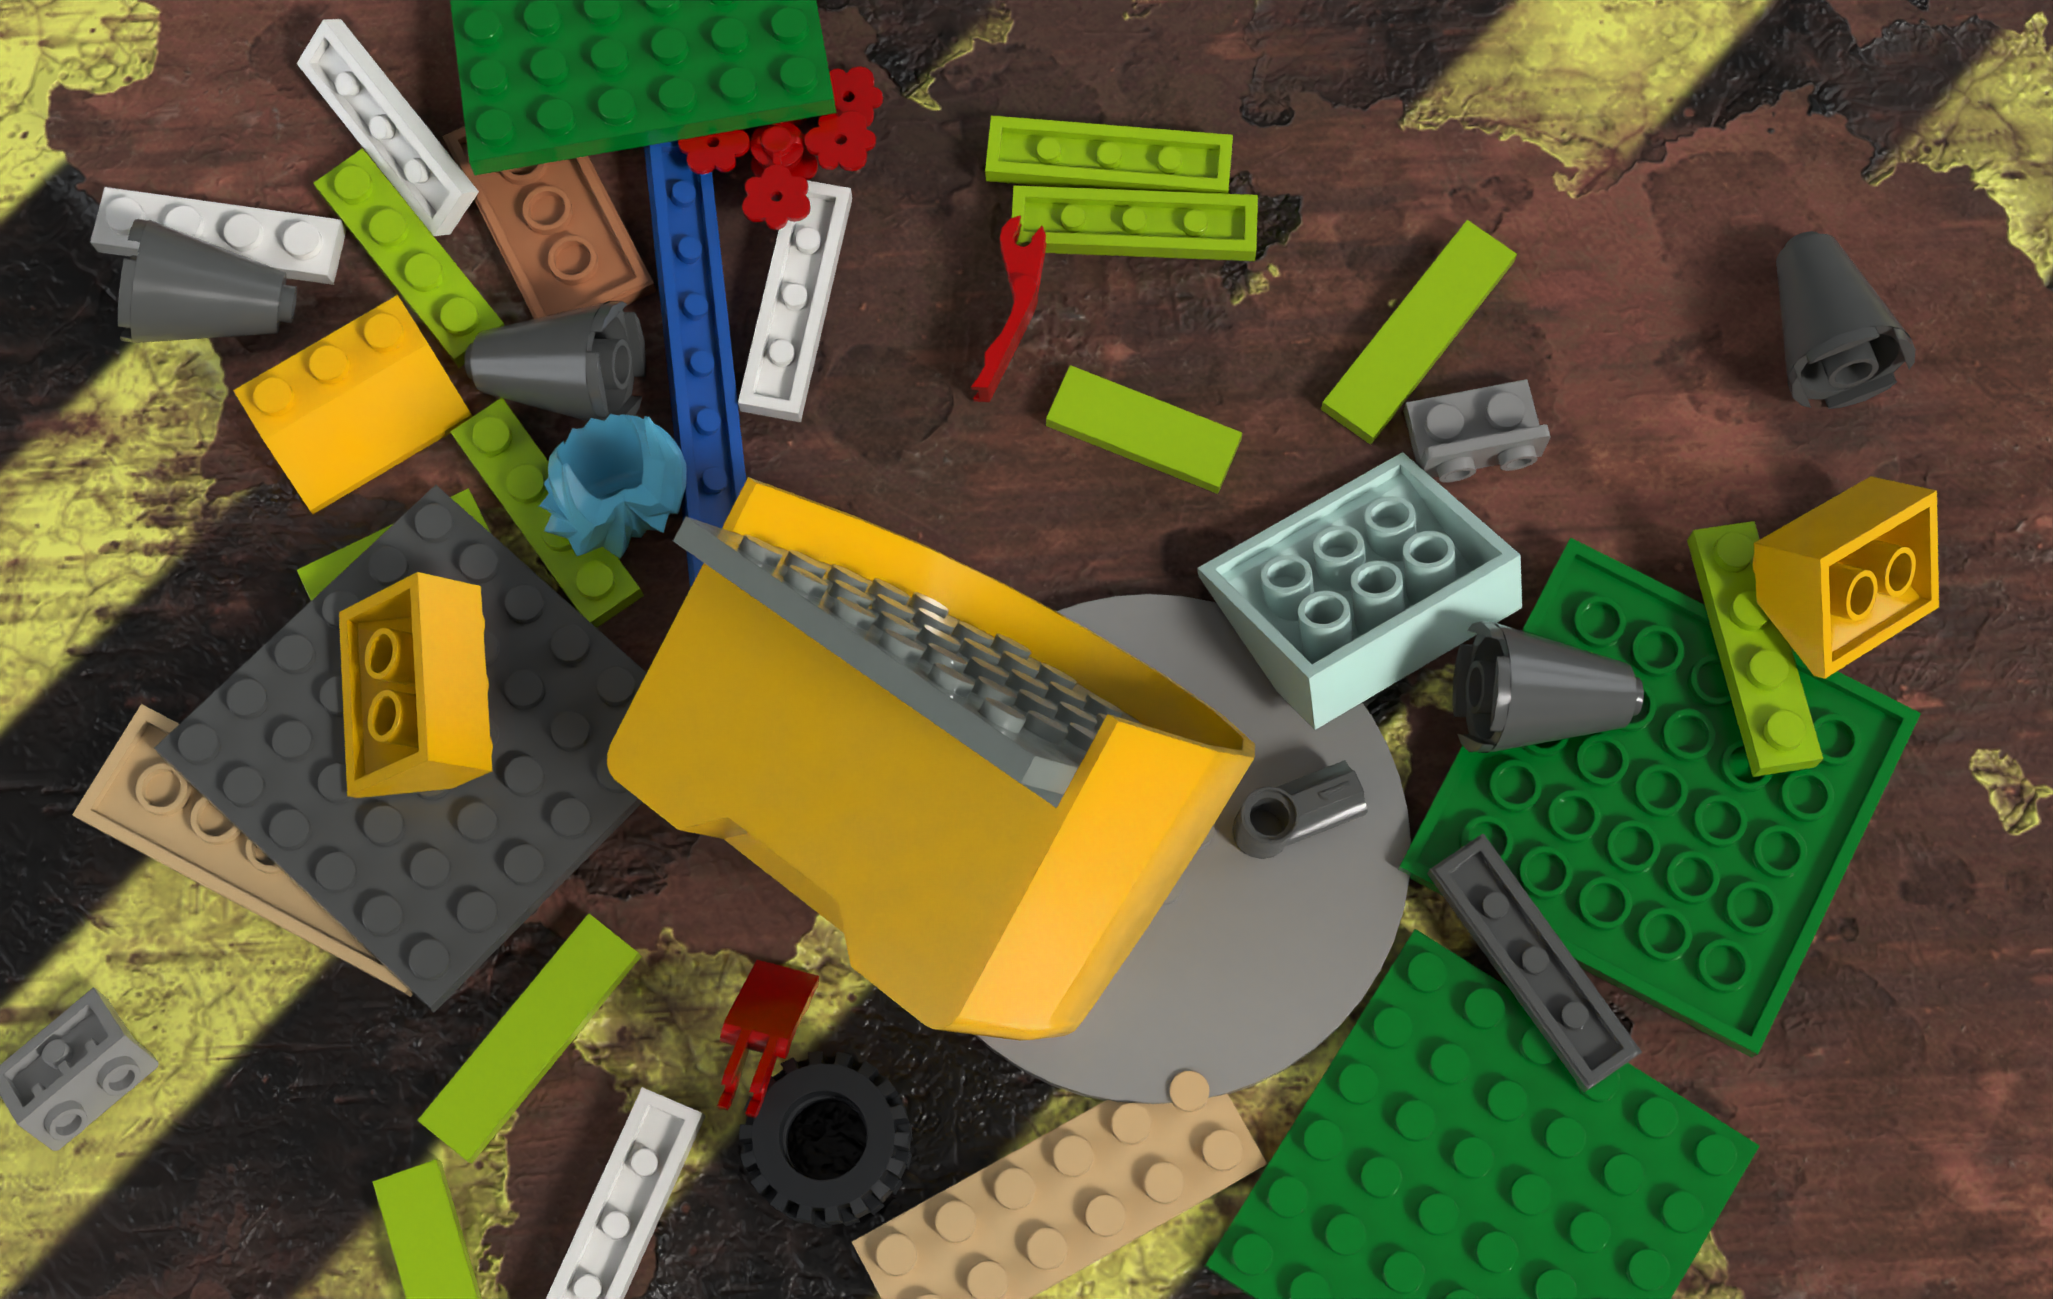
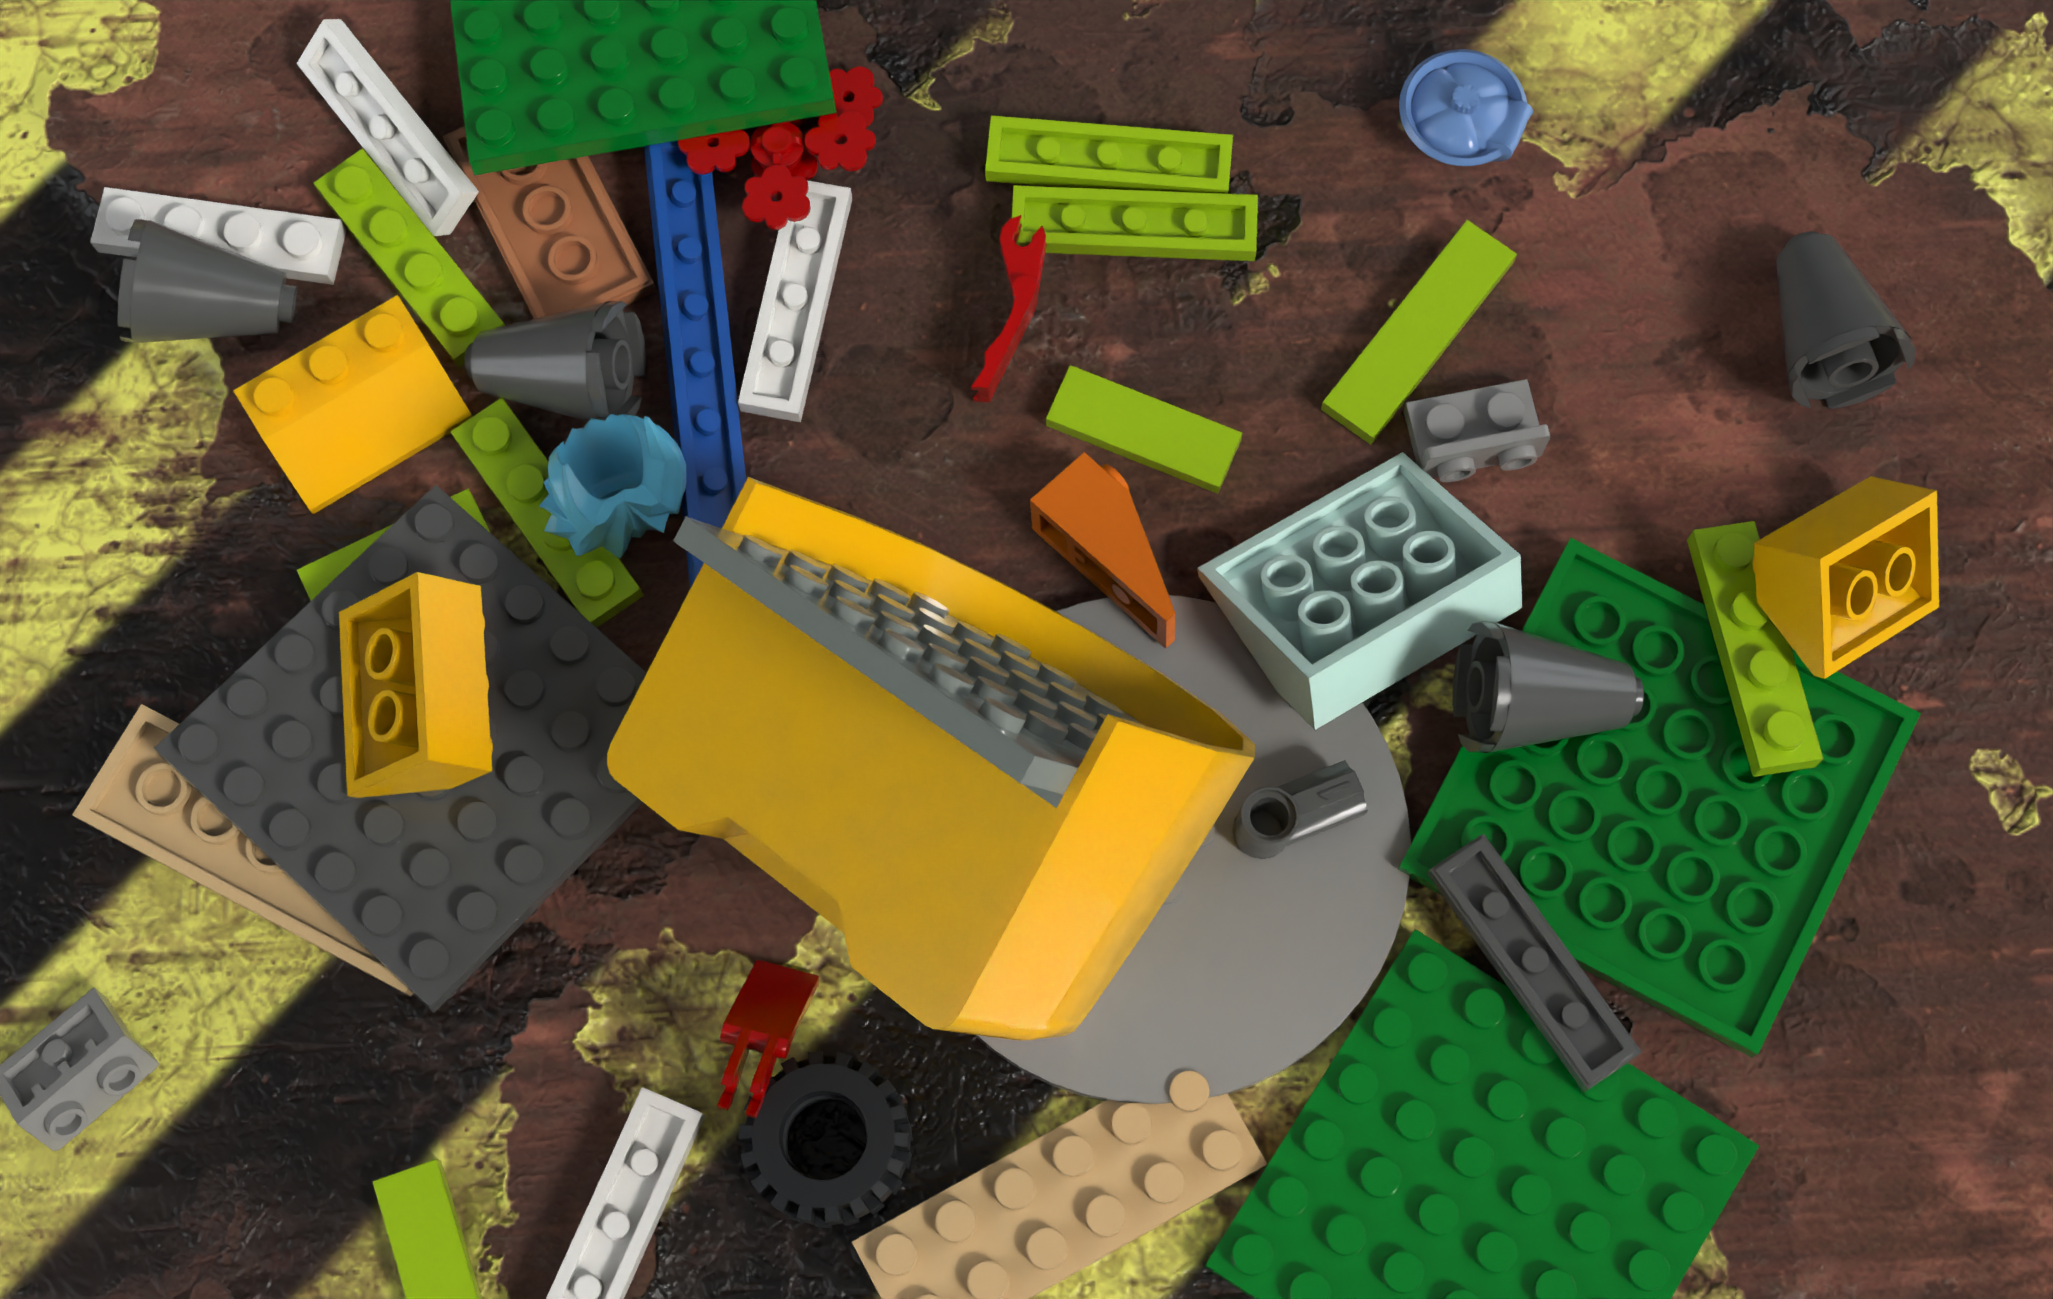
(529, 1038): lime tile -> none
(1097, 529): none -> orange slope
(1464, 108): none -> medium blue piece

